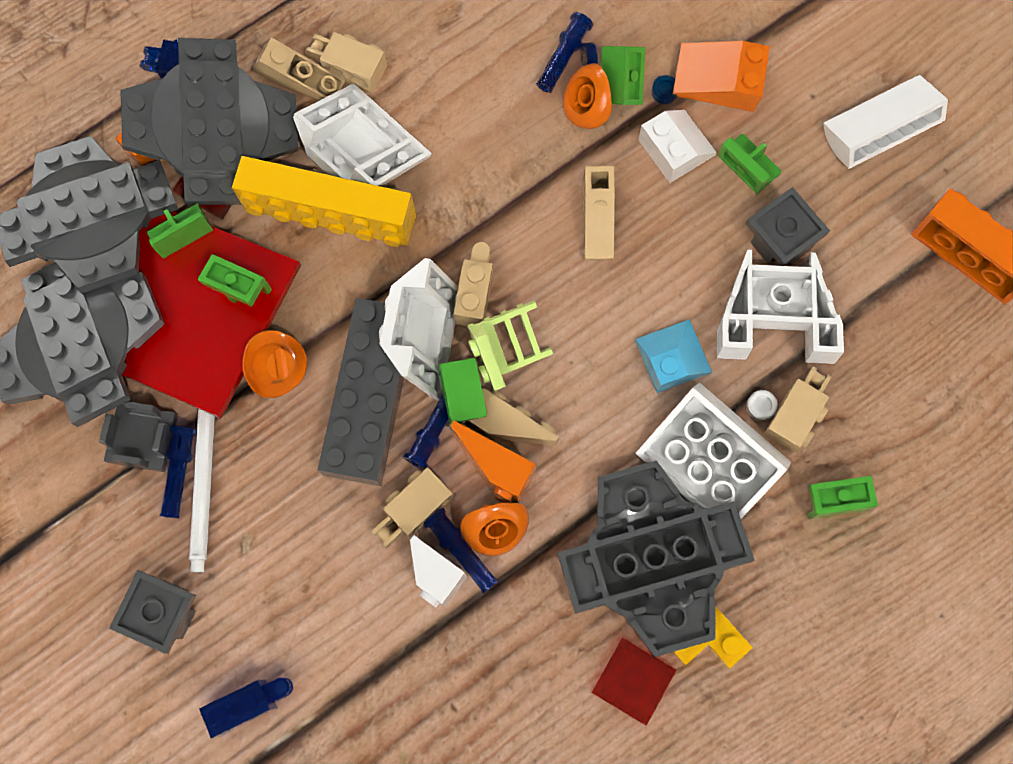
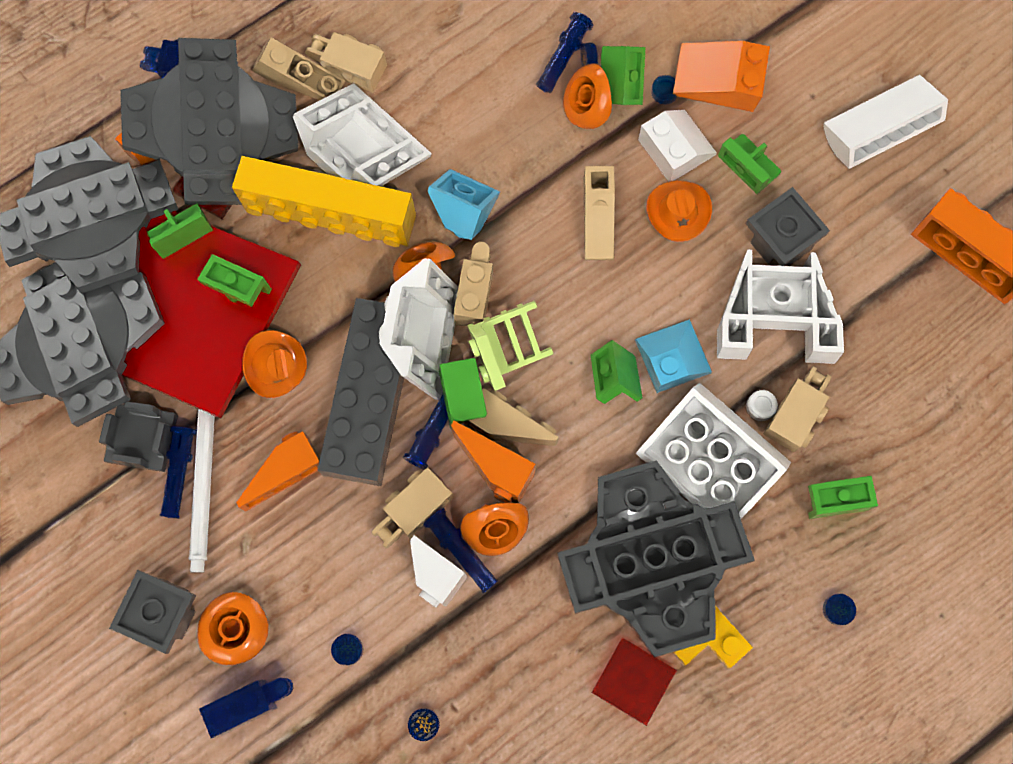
(232, 629): none -> orange hat
(284, 467): none -> orange slope
(347, 649): none -> clear blue tile
(411, 257): none -> orange hat
(423, 724): none -> tile
(462, 203): none -> medium azure slope
(615, 373): none -> bright green panel
(679, 210): none -> orange hat
(839, 609): none -> clear blue tile

